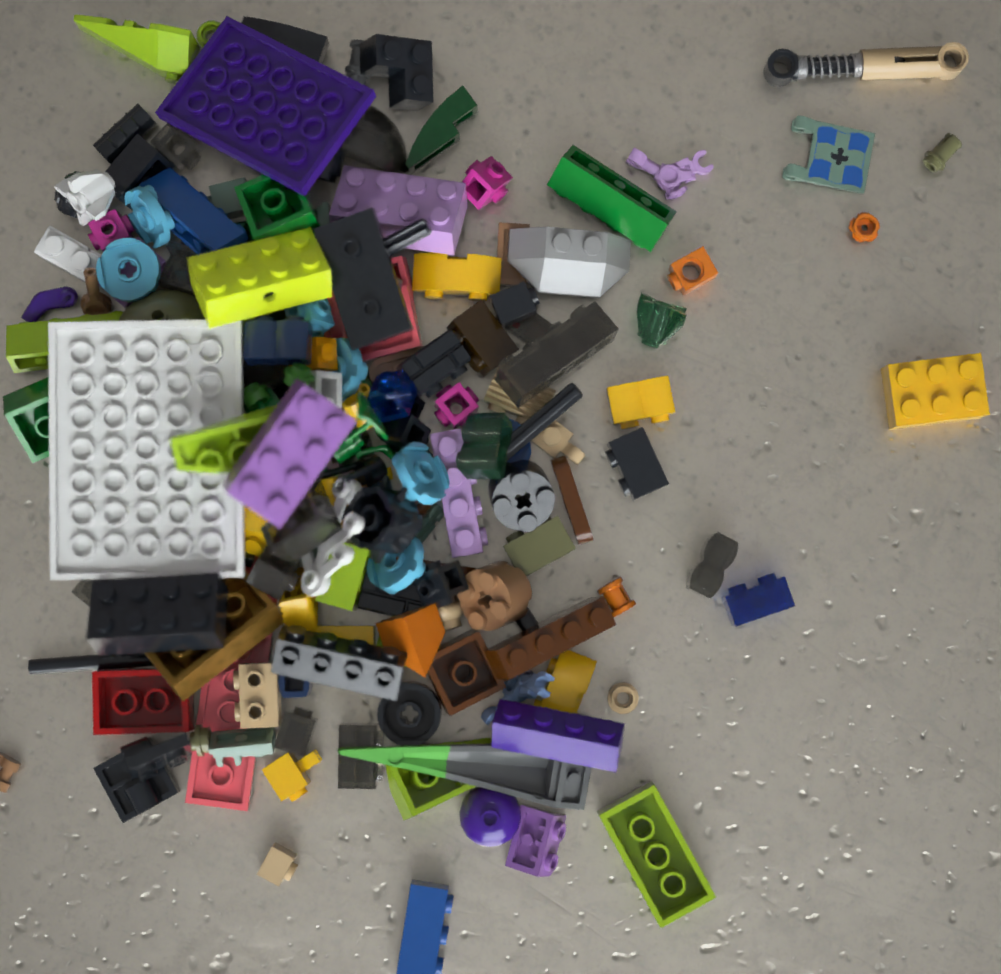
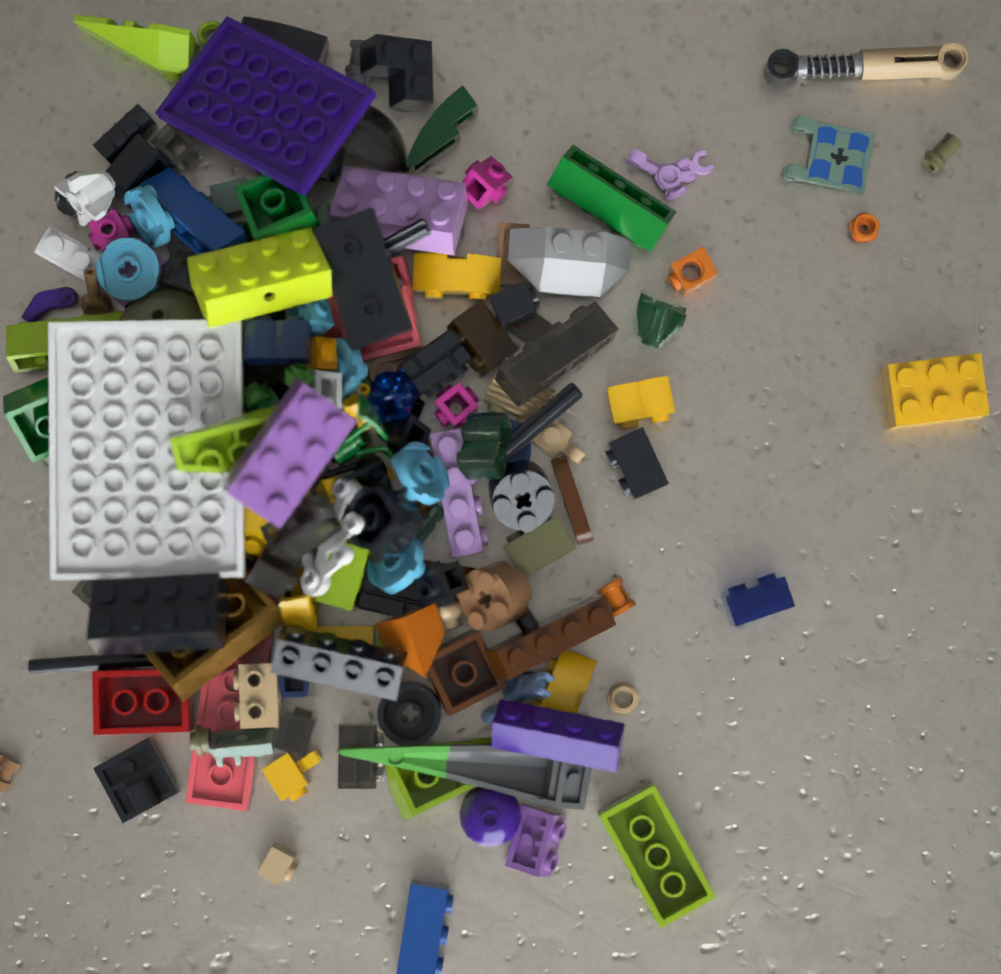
(145, 760): black plate -> none
(715, 557): clear smoke brick -> none

